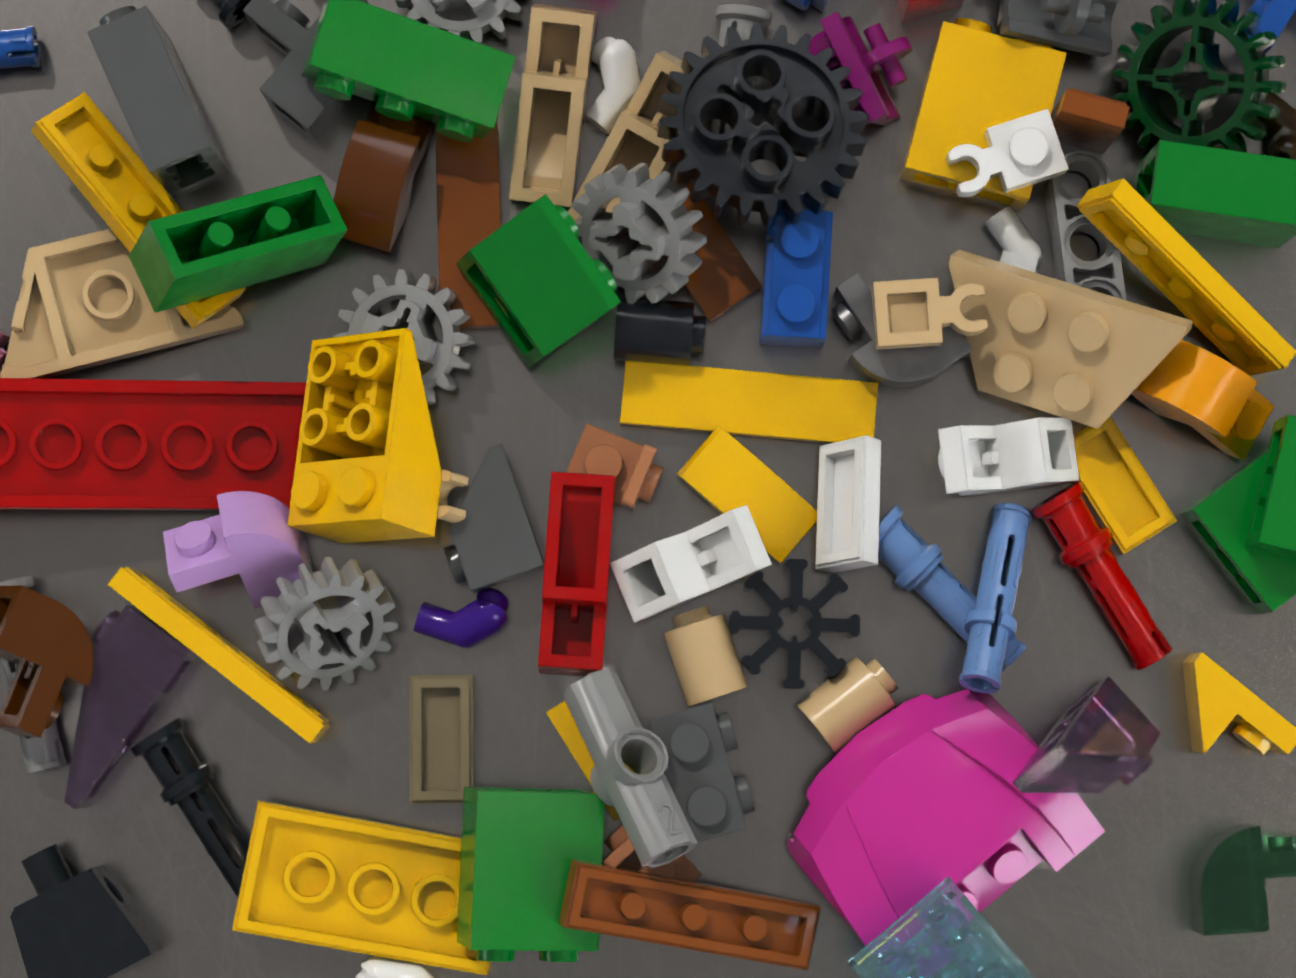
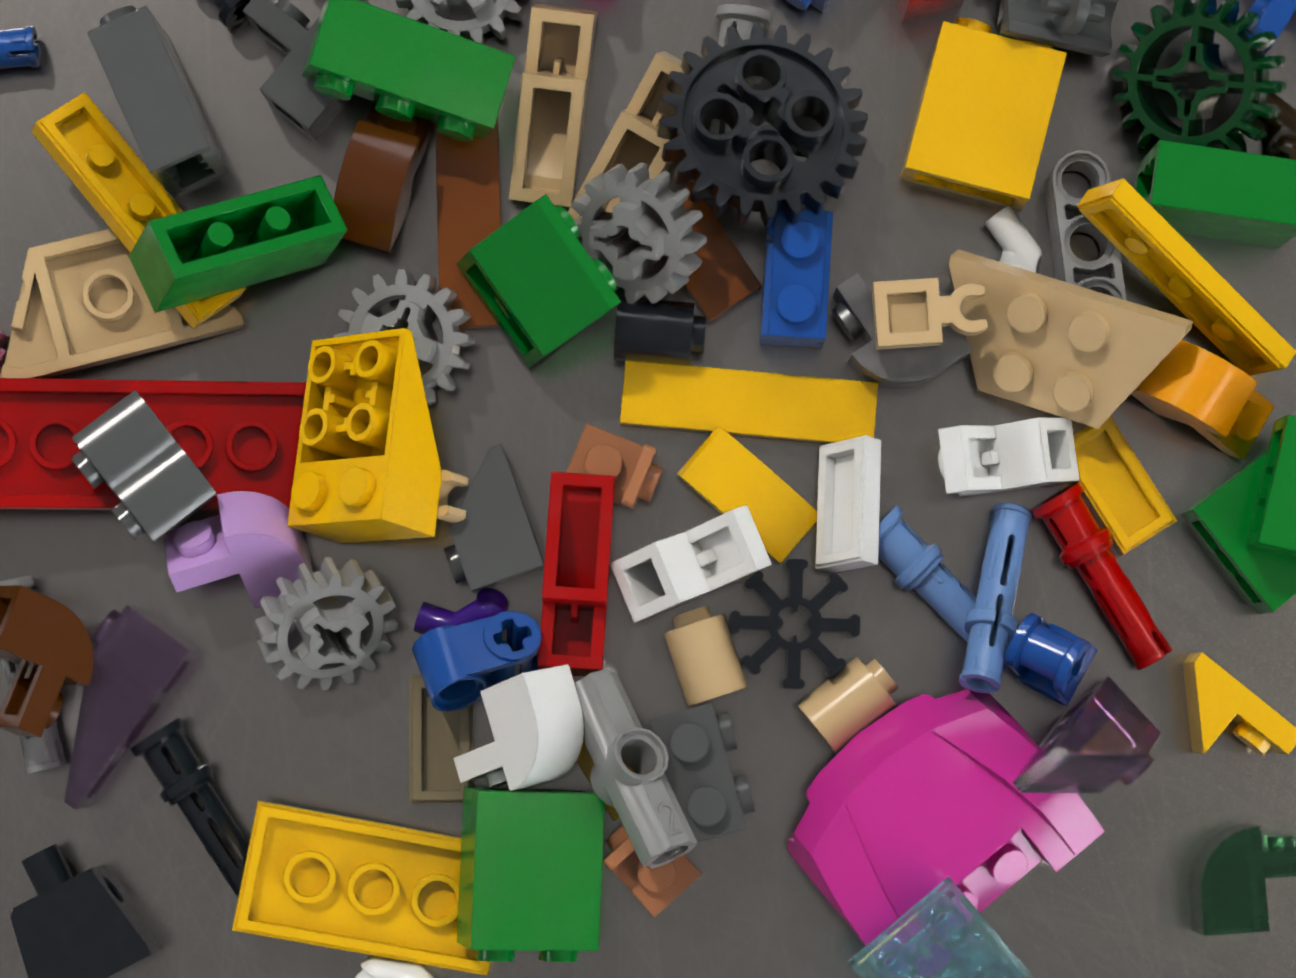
(142, 468): none -> dark grey brick
(220, 654): yellow tile -> none
(471, 657): none -> blue piece
(534, 730): none -> white brick
(620, 81): white arm -> none
(689, 915): dark orange tile -> none
(851, 51): magenta hips -> none
(1017, 153): white plate -> none
(1049, 658): none -> blue piece
(1088, 120): dark orange tile -> none

